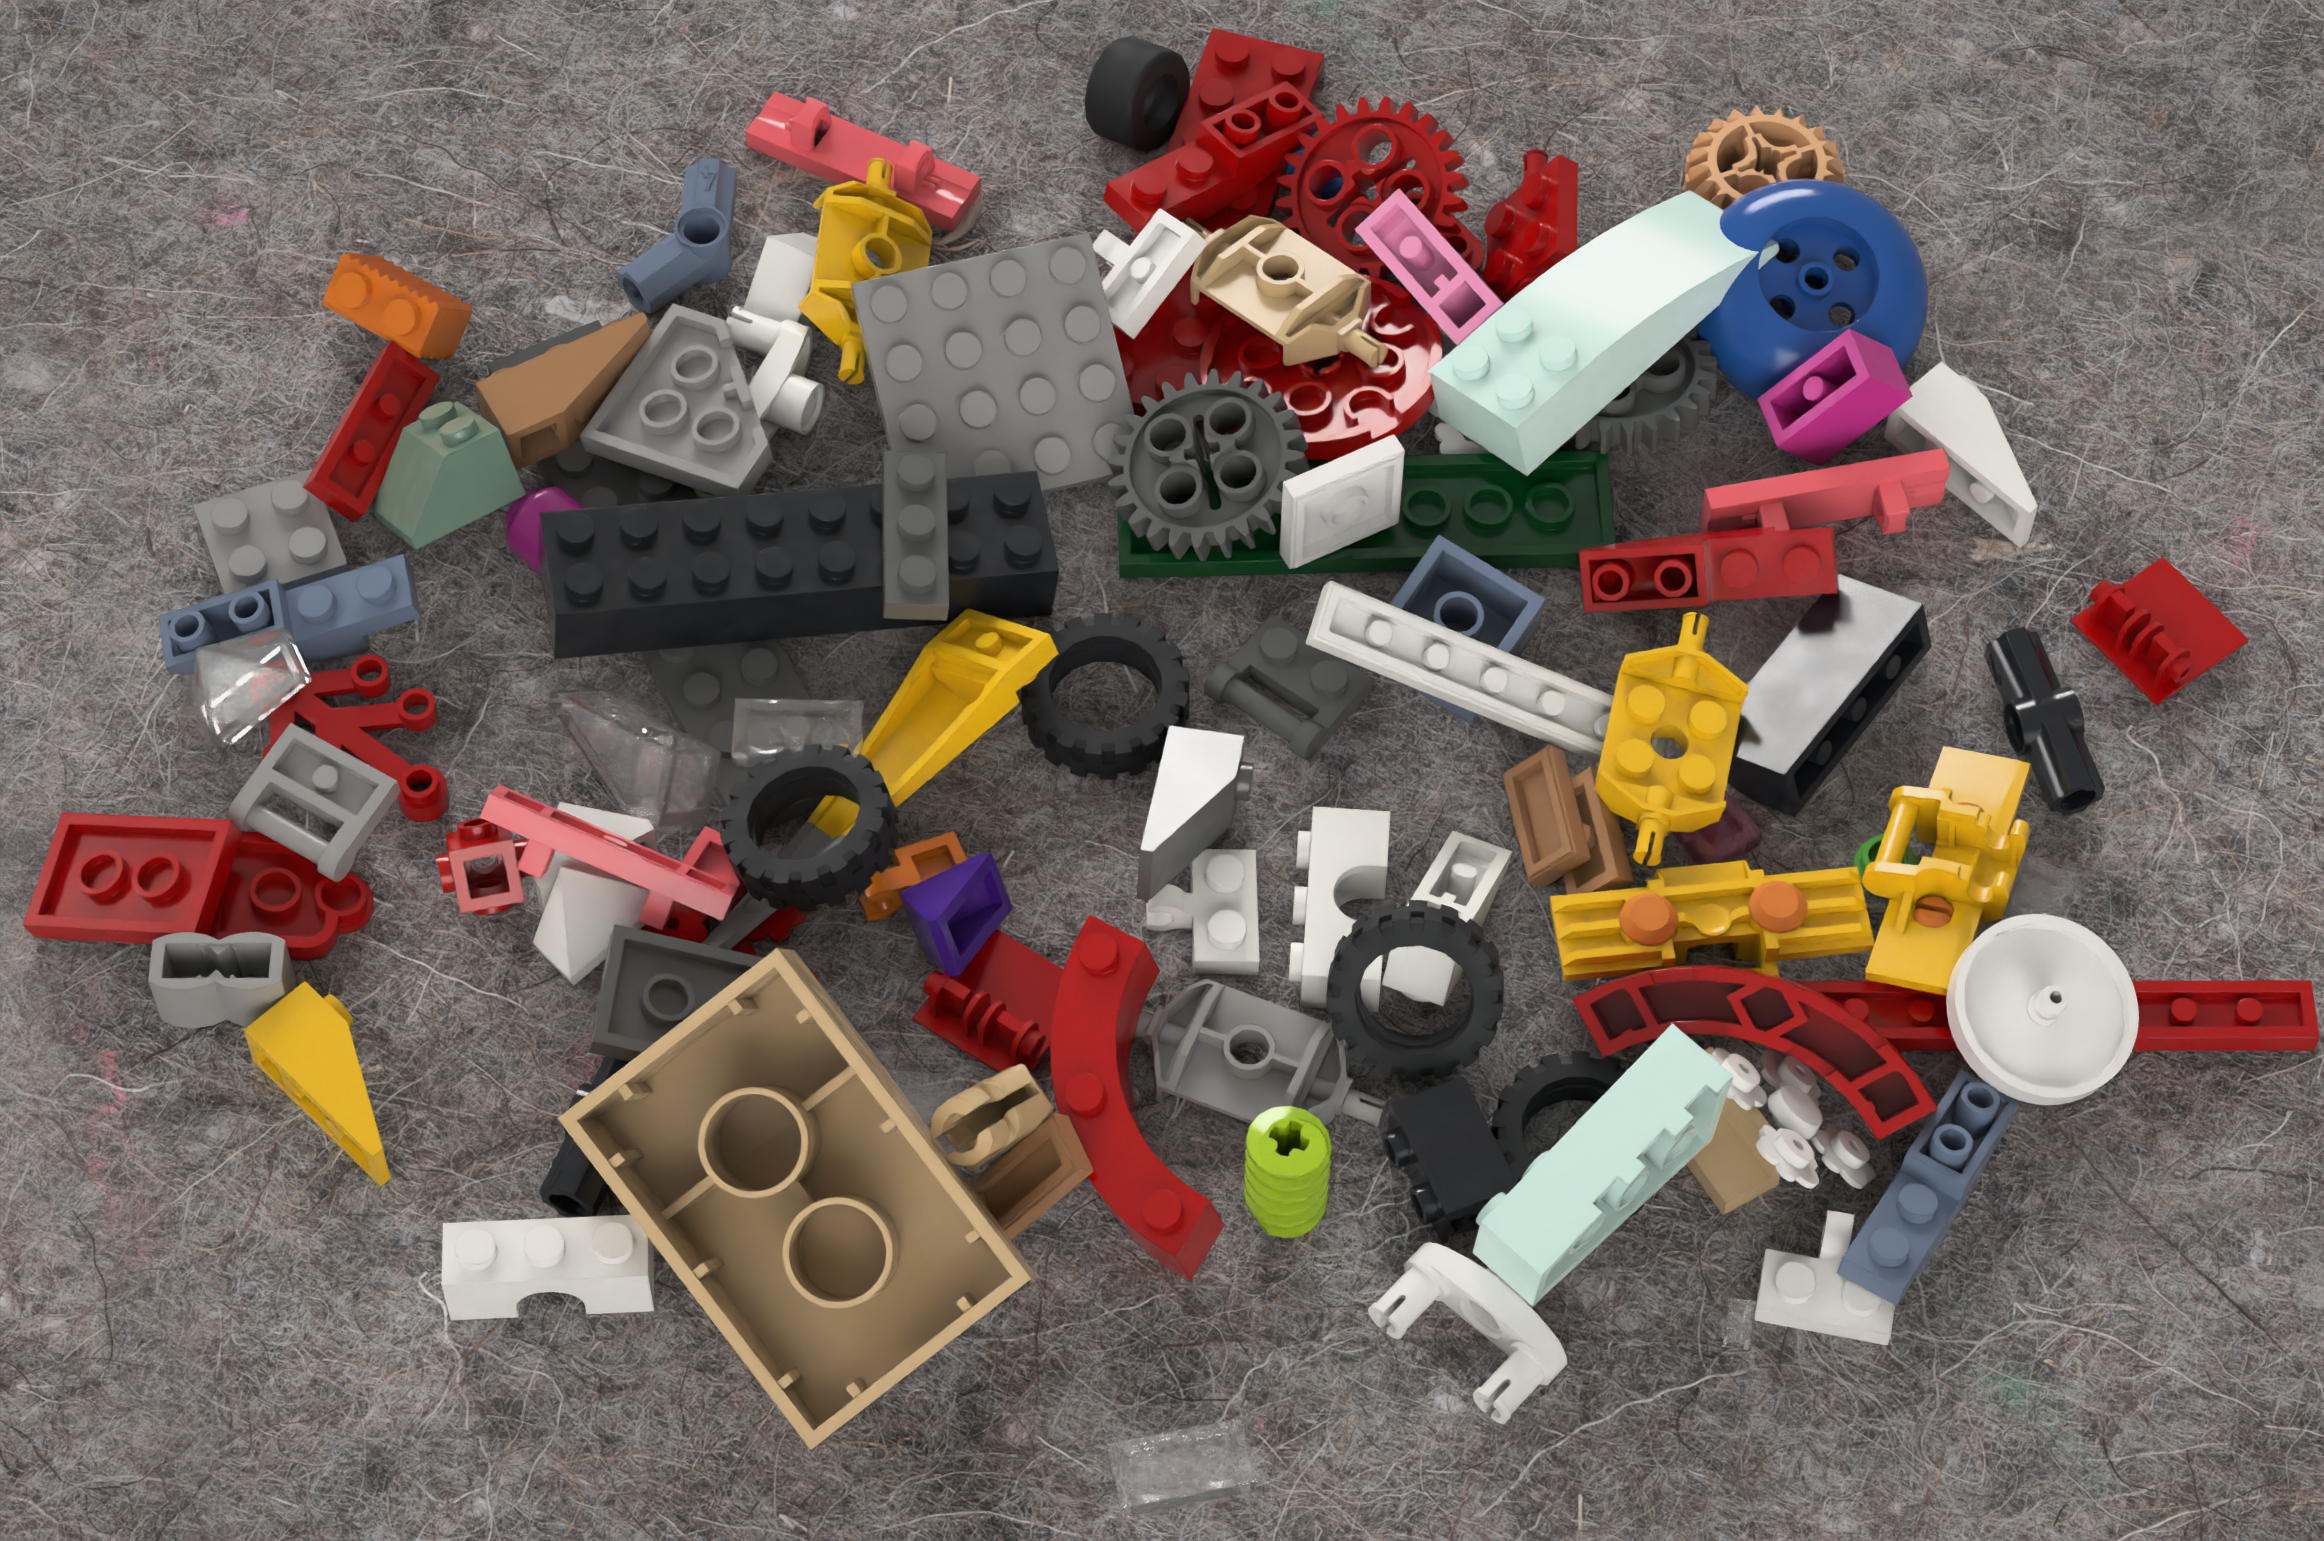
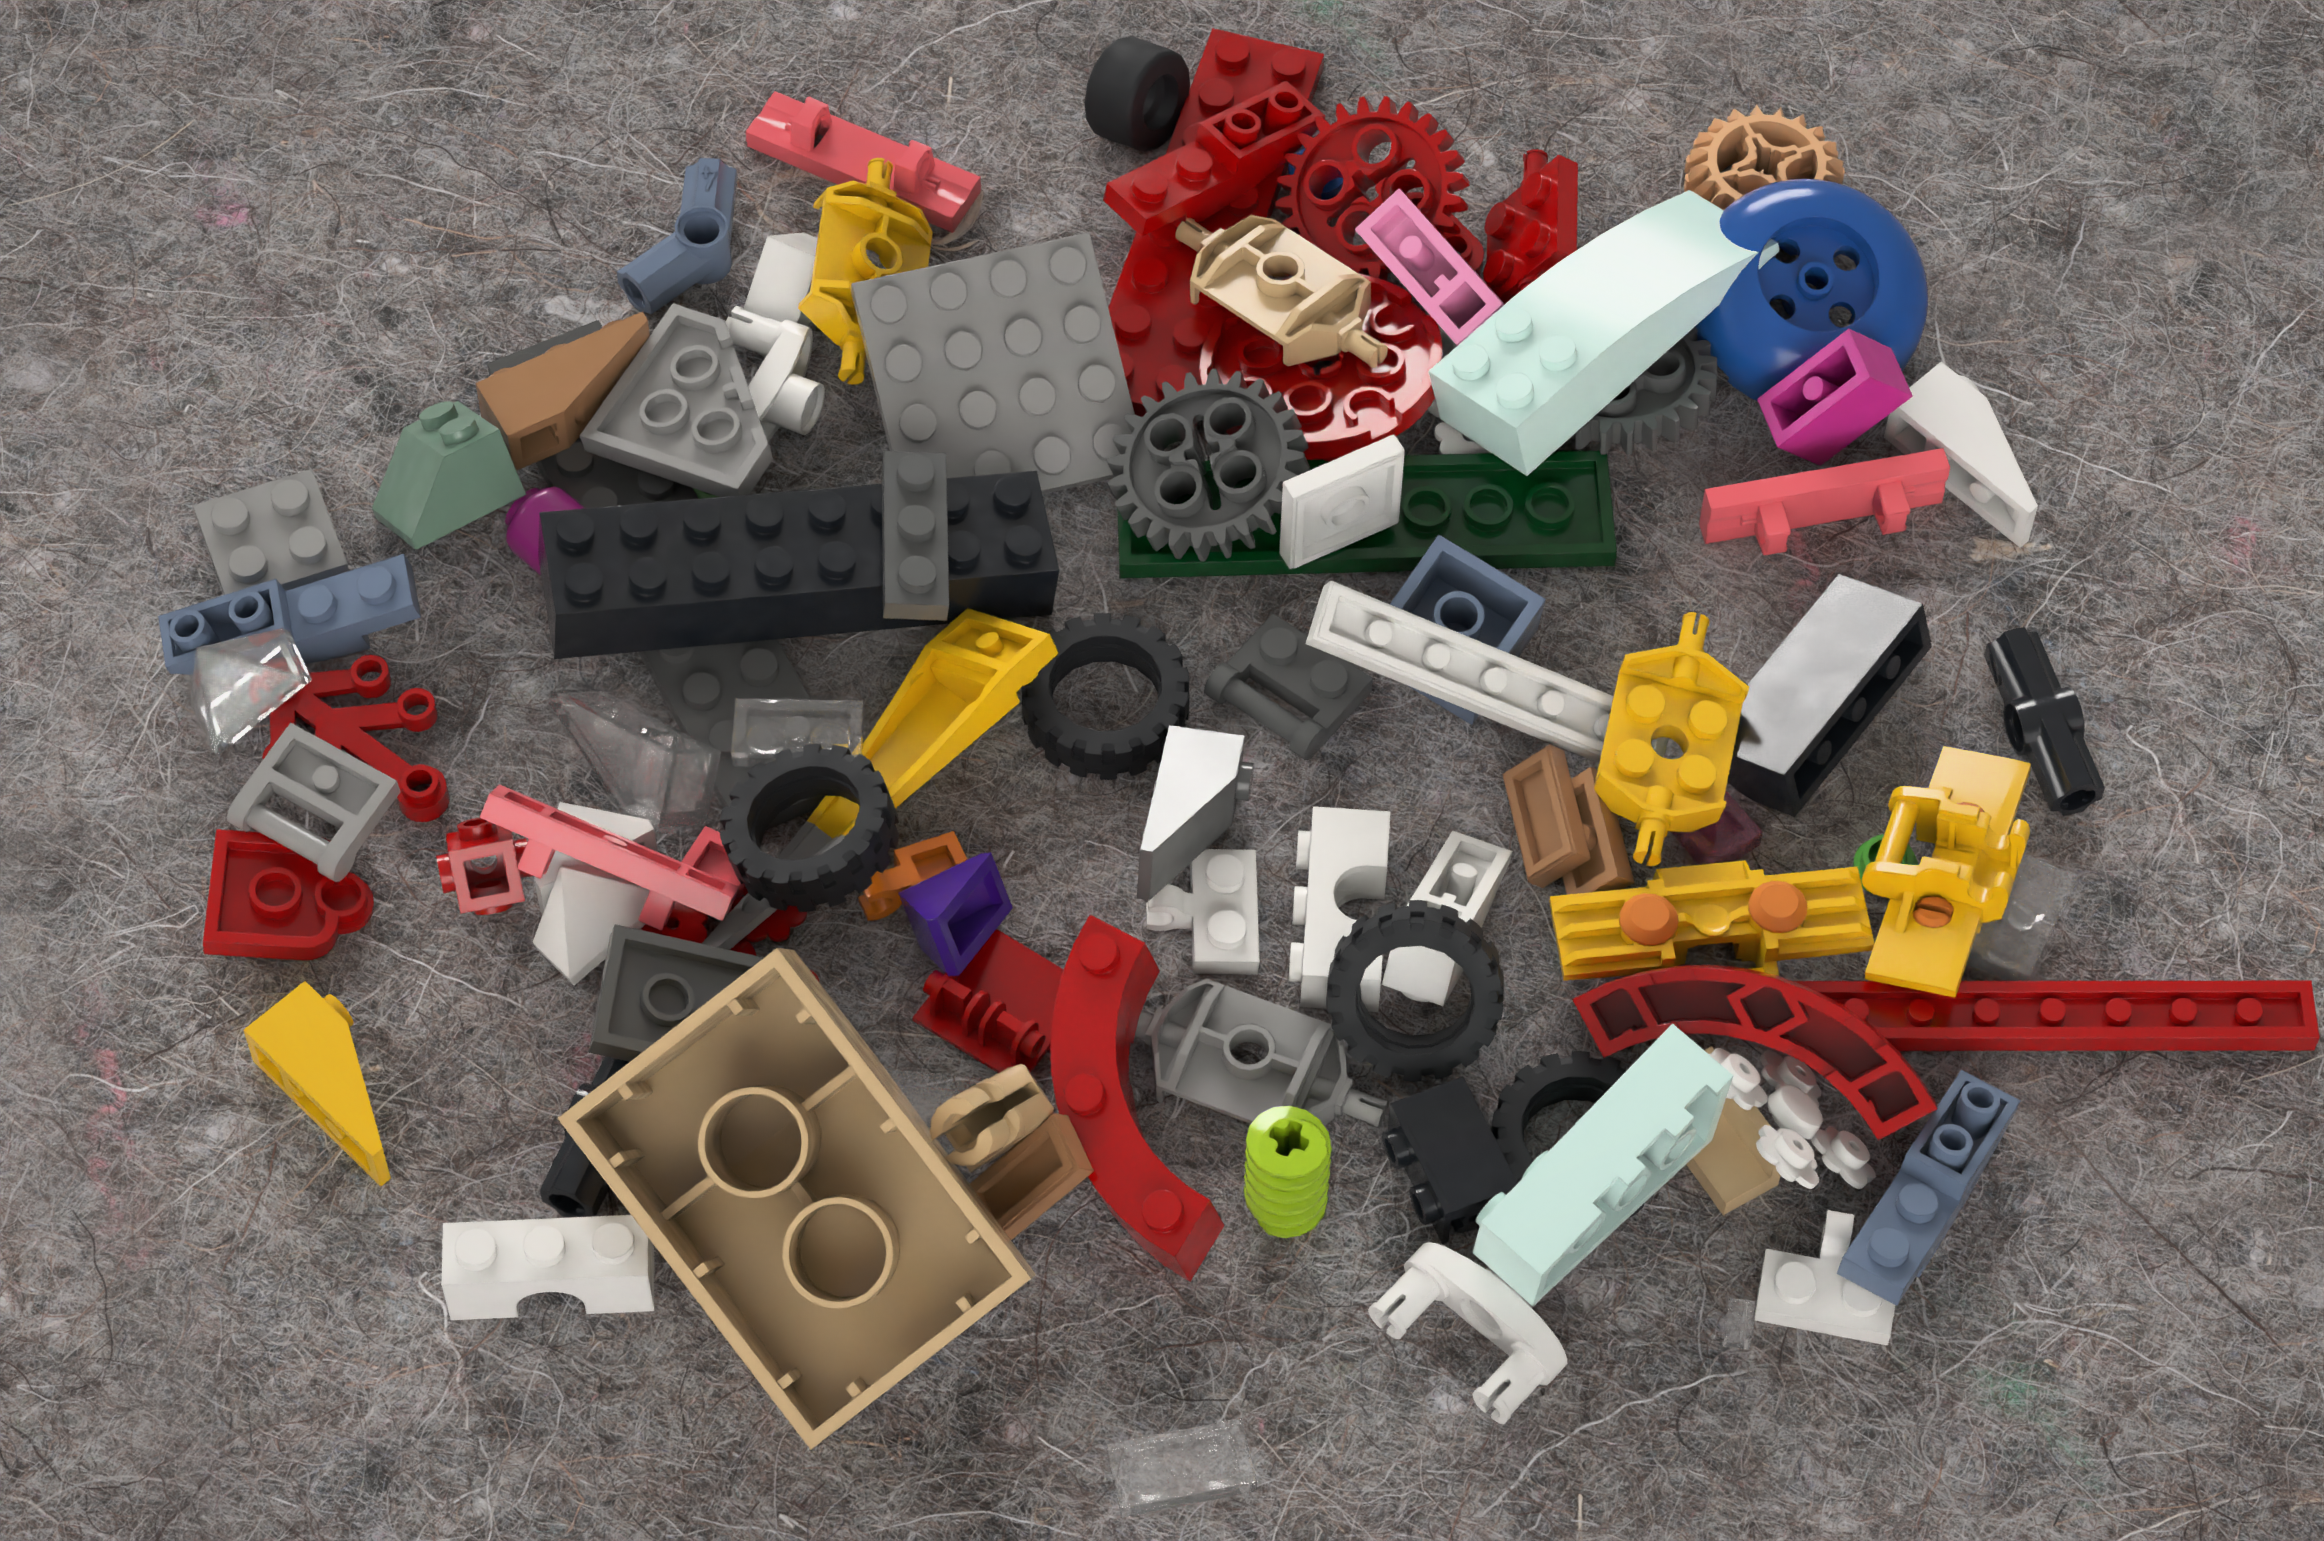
(131, 877): red plate -> none
(215, 980): light grey brick -> none
(369, 431): red plate -> none
(397, 305): orange brick -> none
(1146, 269): white plate -> none
(1708, 568): red slope -> none
(2042, 1009): white piece -> none
(2158, 630): red hinge -> none

